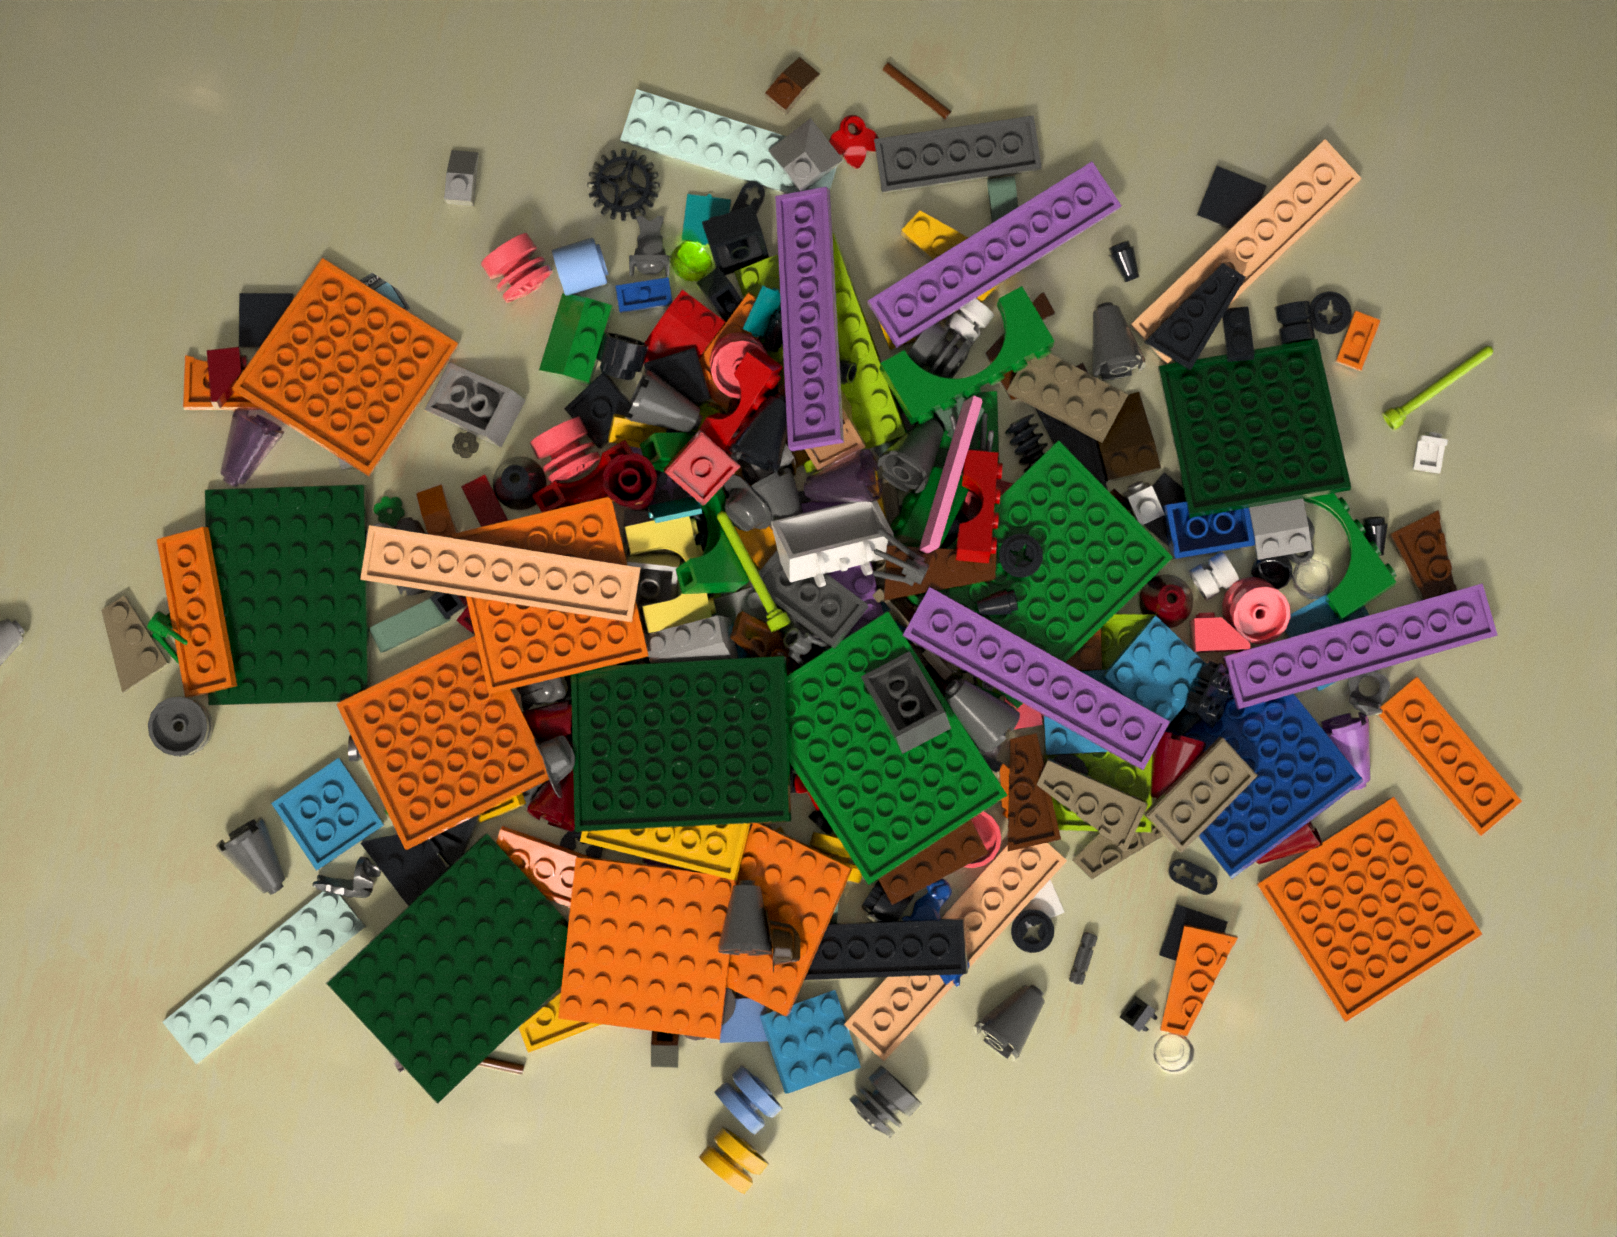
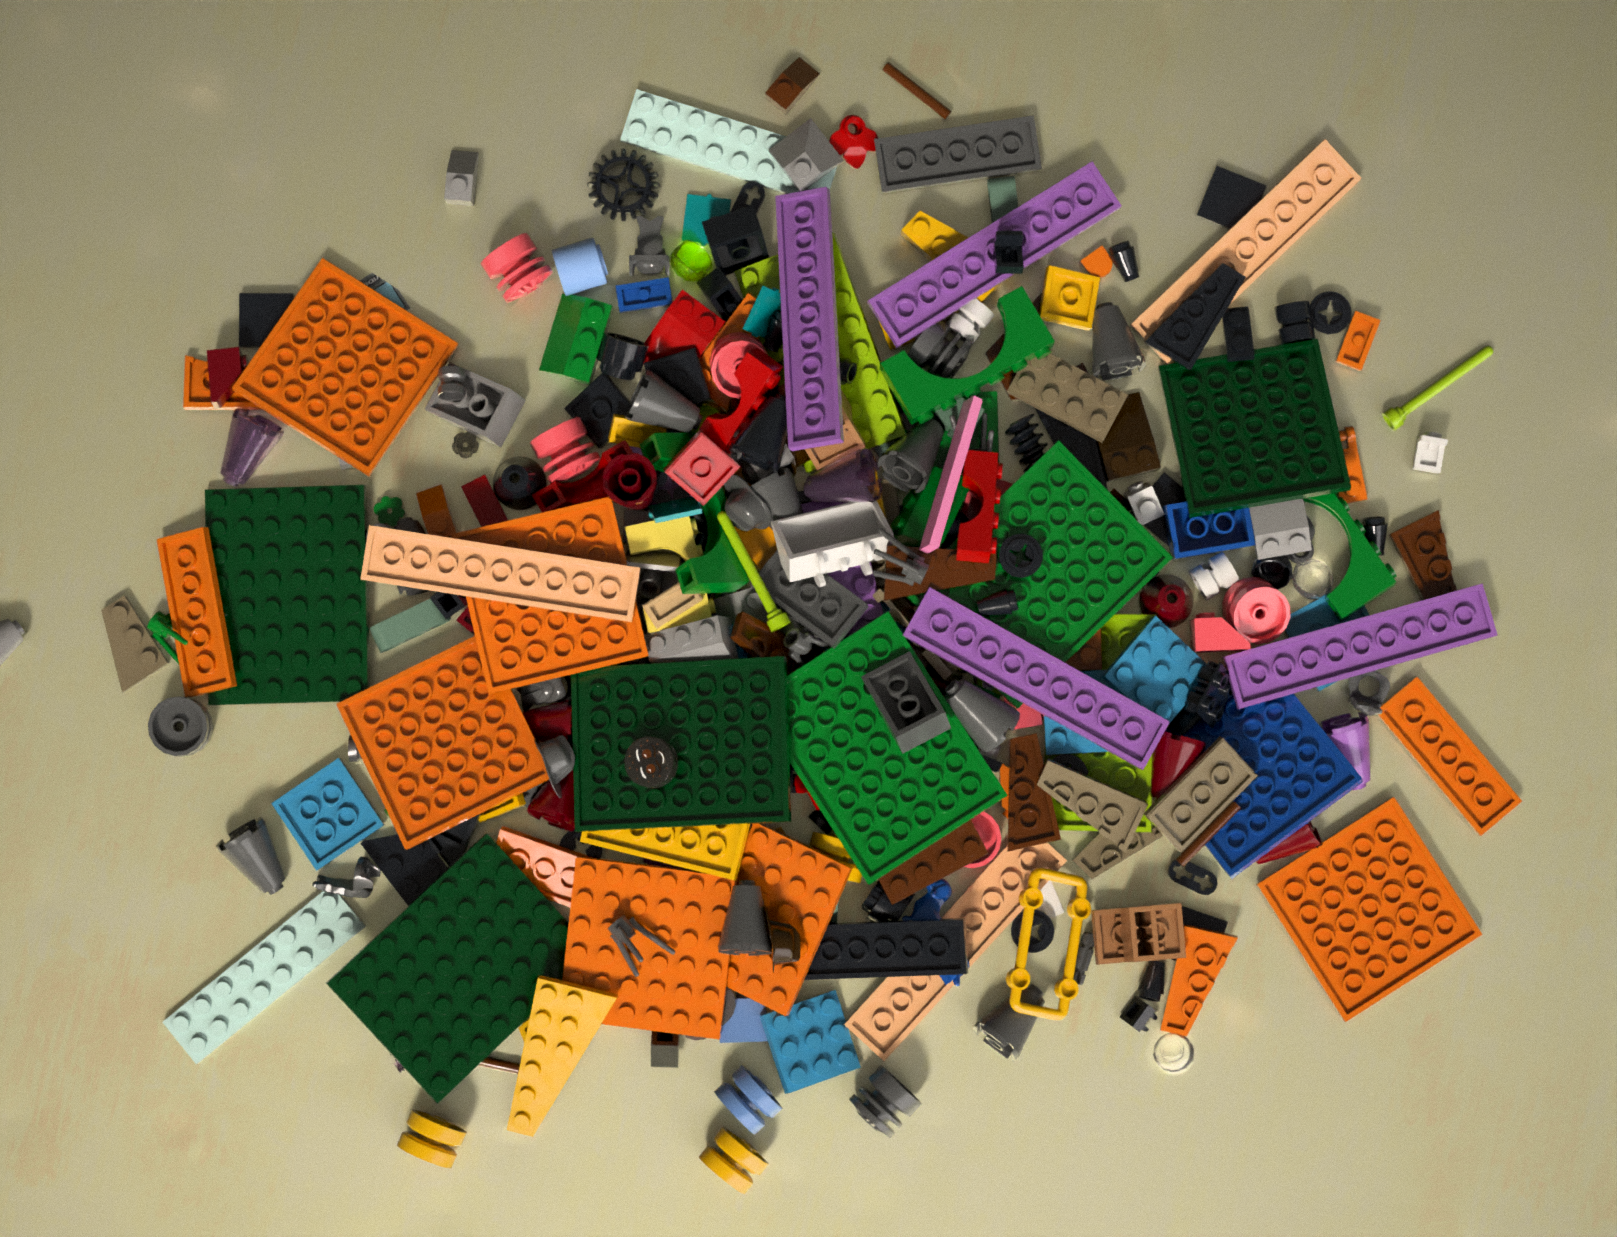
(431, 1141): none -> yellow wheel
(451, 383): none -> flat silver wheel
(557, 1035): none -> yellow wing
(623, 931): none -> dark grey plant
(651, 762): none -> clear smoke head
(669, 605): none -> tan tile
(1008, 252): none -> black bracket
(1018, 977): none -> yellow bar
(1069, 297): none -> yellow plate
(1097, 263): none -> orange tile
(1138, 933): none -> medium nougat bracket
(1152, 982): none -> black cone
(1208, 833): none -> reddish brown bar
(1358, 490): none -> orange plate

